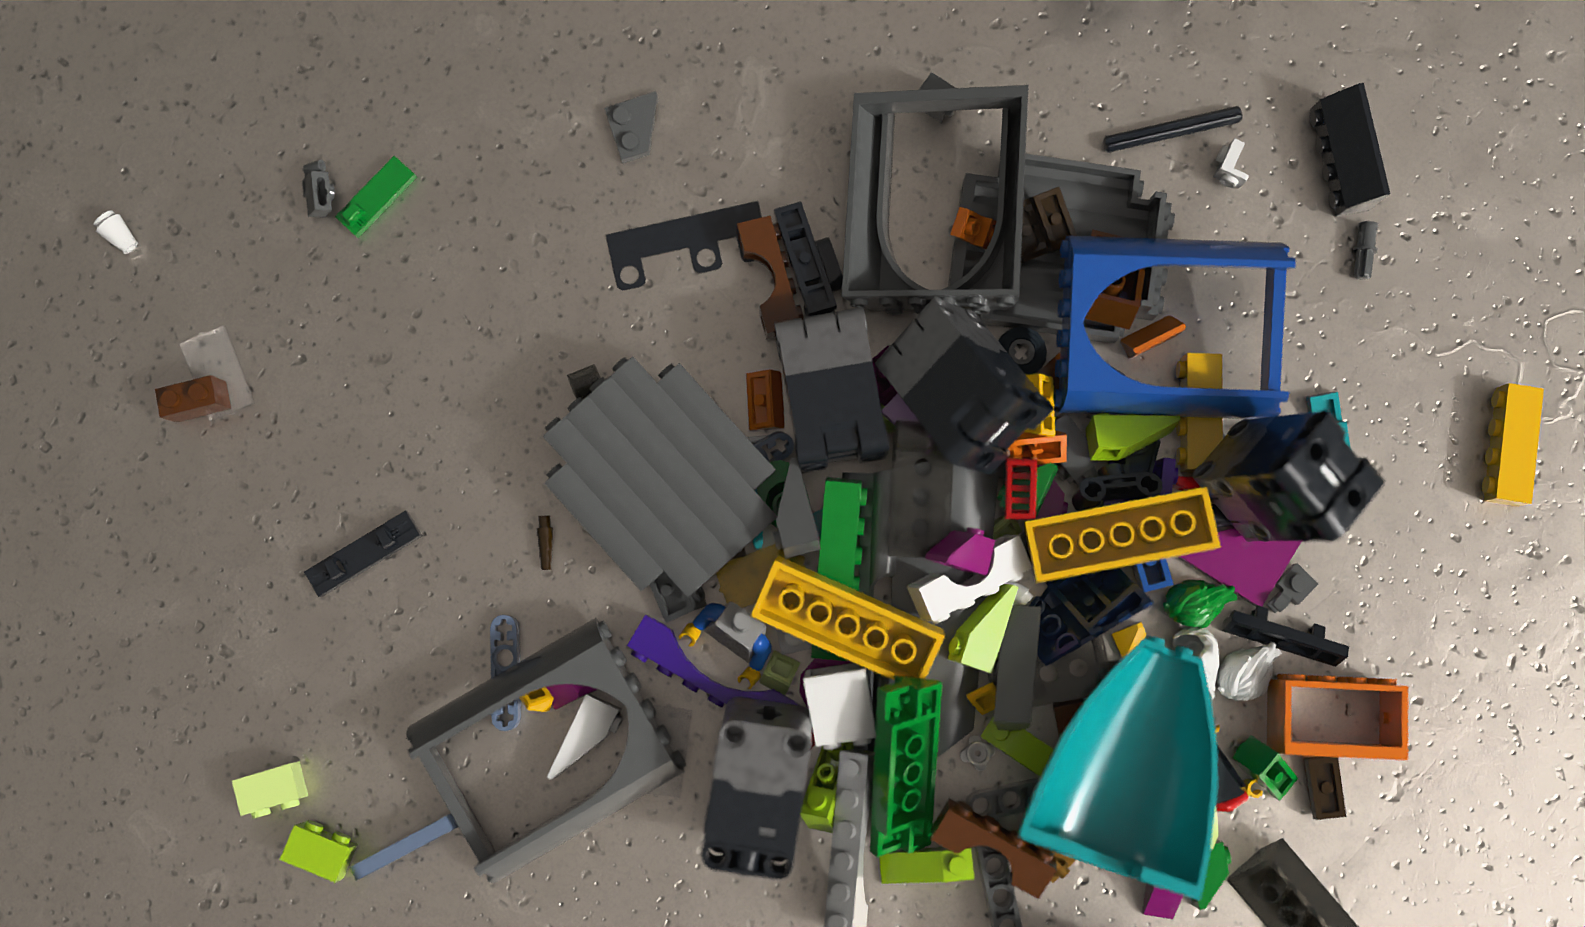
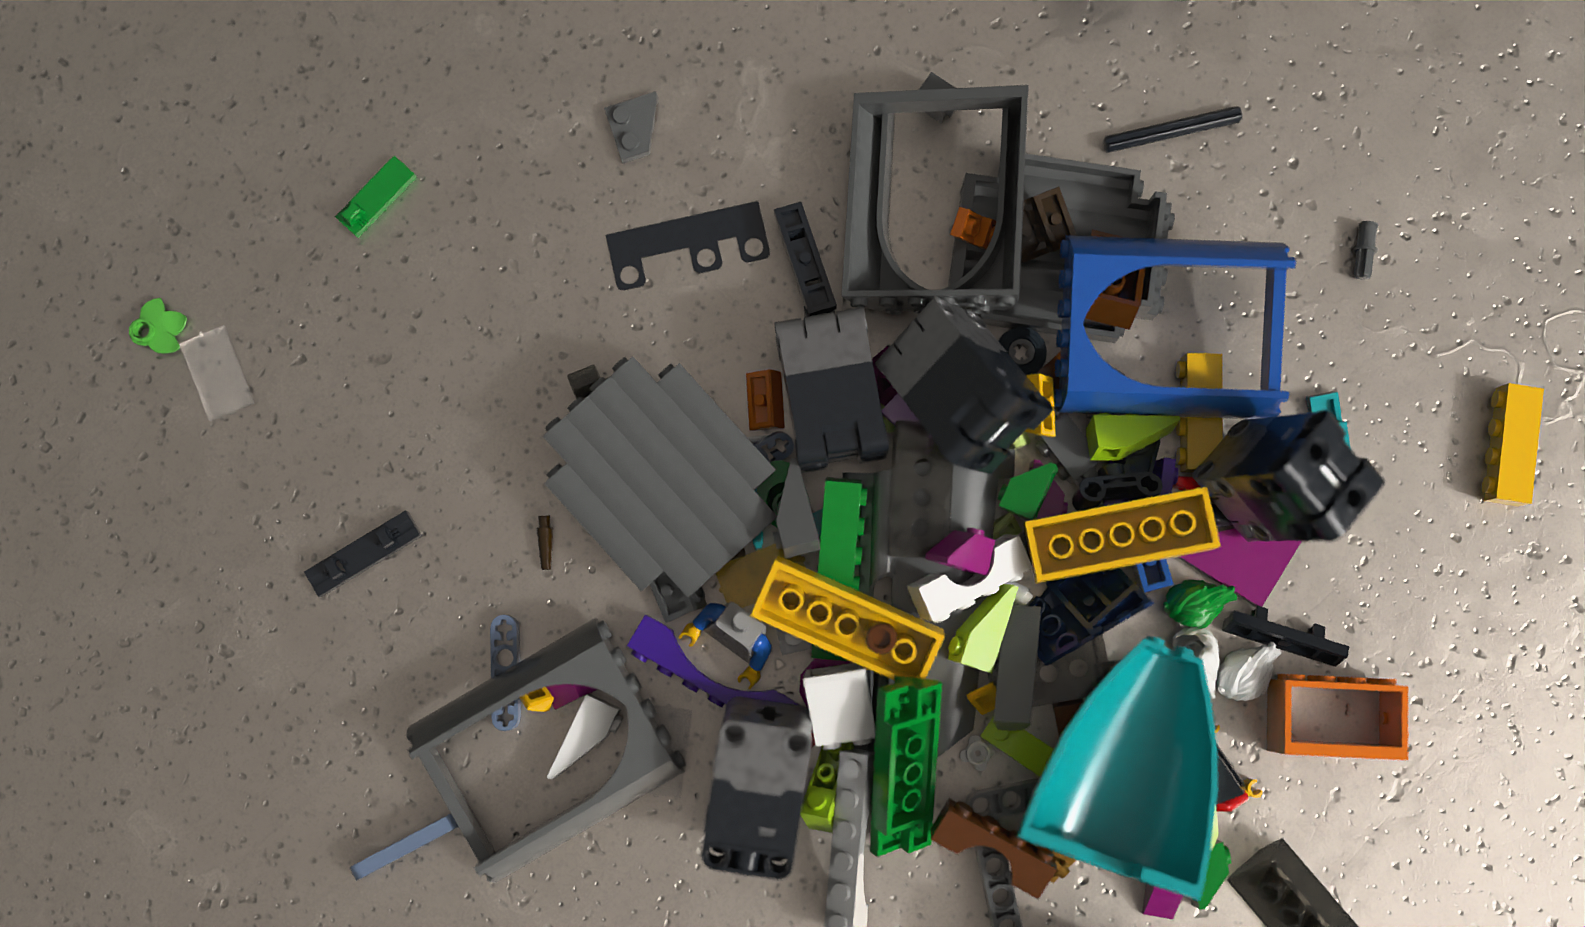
(114, 230): white cone -> none
(162, 327): none -> bright green plate
(192, 399): reddish brown brick -> none
(270, 788): yellowish green brick -> none
(317, 189): dark grey piece -> none
(319, 850): lime brick -> none
(760, 243): reddish brown arch -> none
(779, 672): yellowish green slope -> none
(830, 263): black beam -> none
(881, 637): none -> reddish brown tile
(926, 866): lime slope -> none
(1010, 513): red slope -> none
(1045, 448): orange slope -> none
(1128, 637): yellow slope -> none
(1151, 336): orange slope -> none
(1225, 171): white bracket -> none
(1265, 766): green slope -> none
(1293, 587): dark grey plate -> none
(1325, 787): dark brown plate -> none
(1349, 151): black slope -> none

